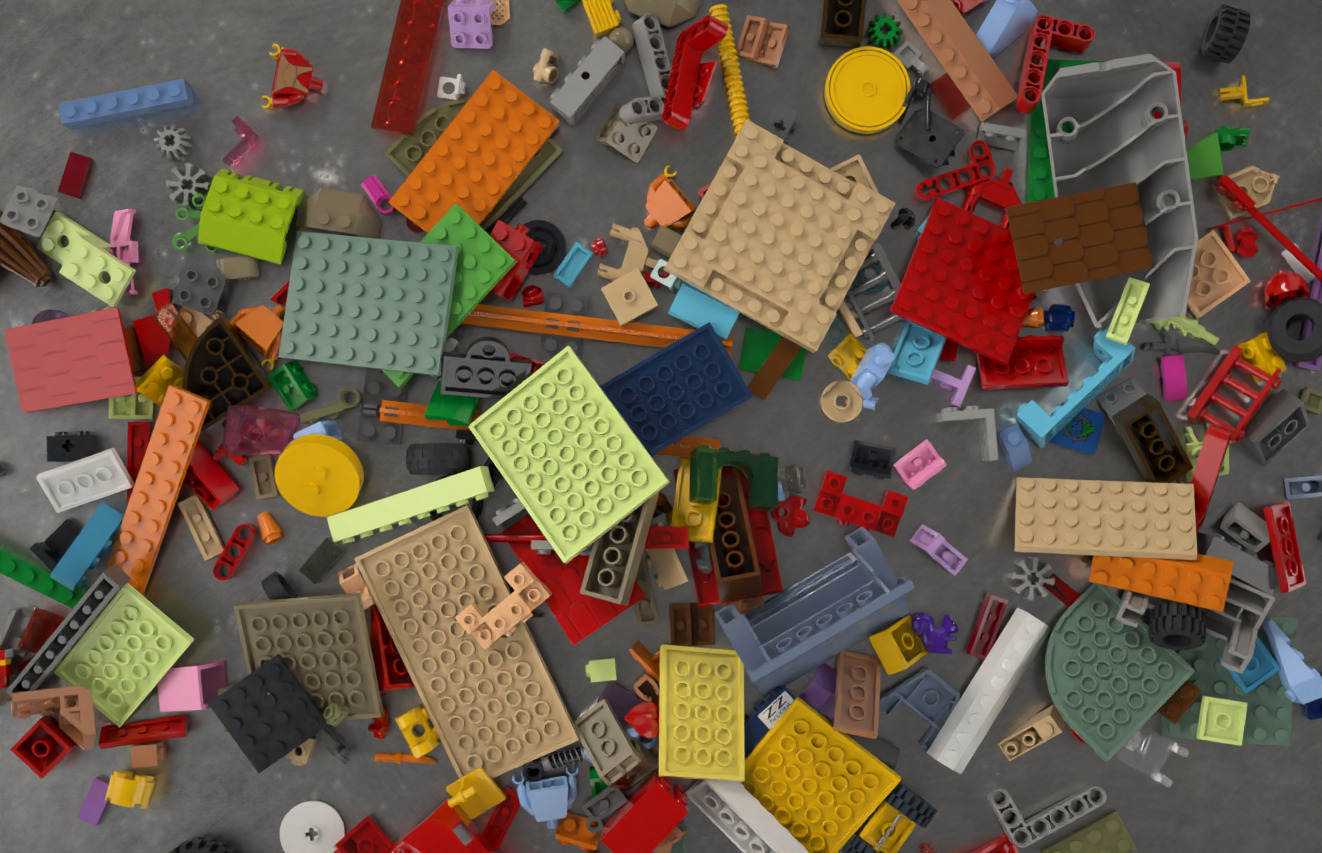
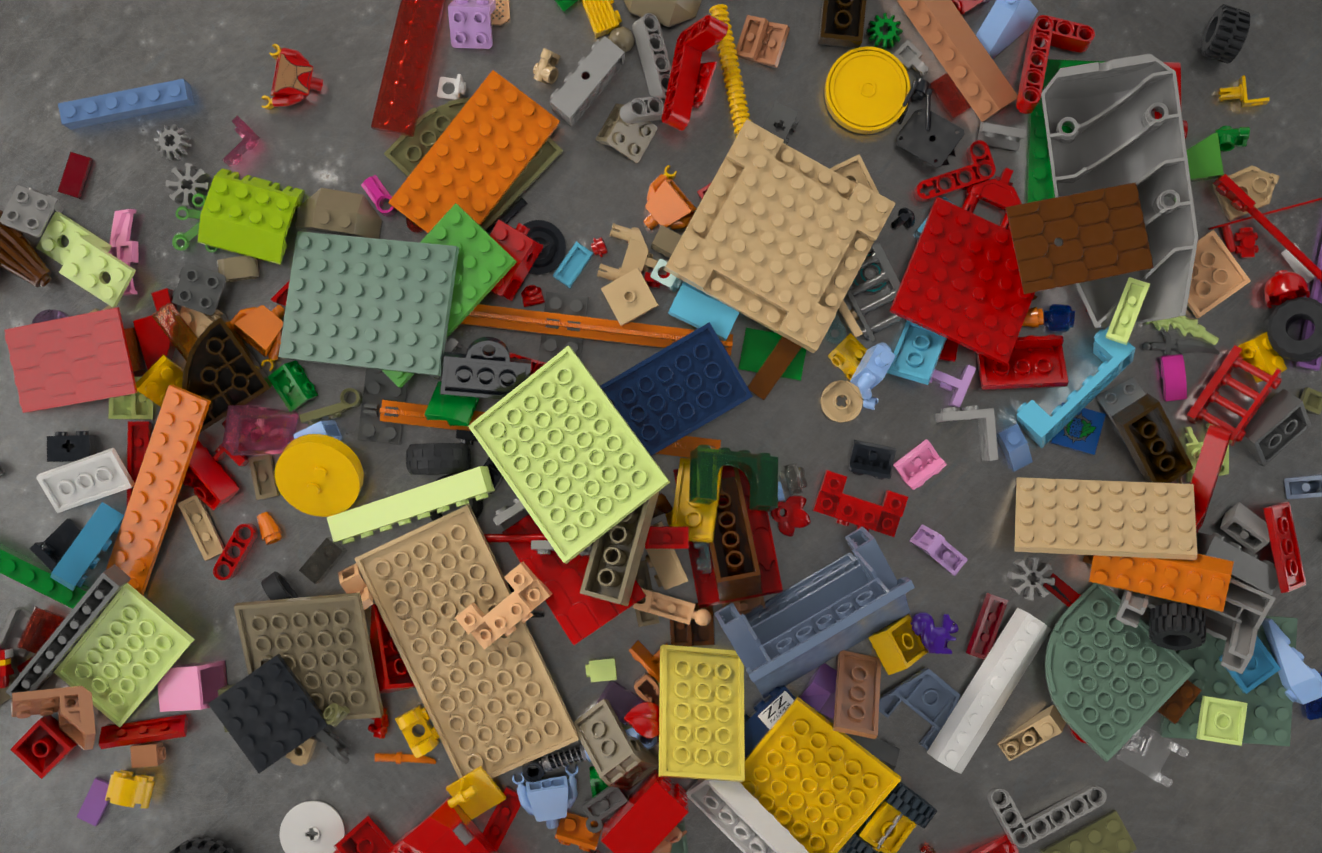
(672, 608): none -> light nougat plate

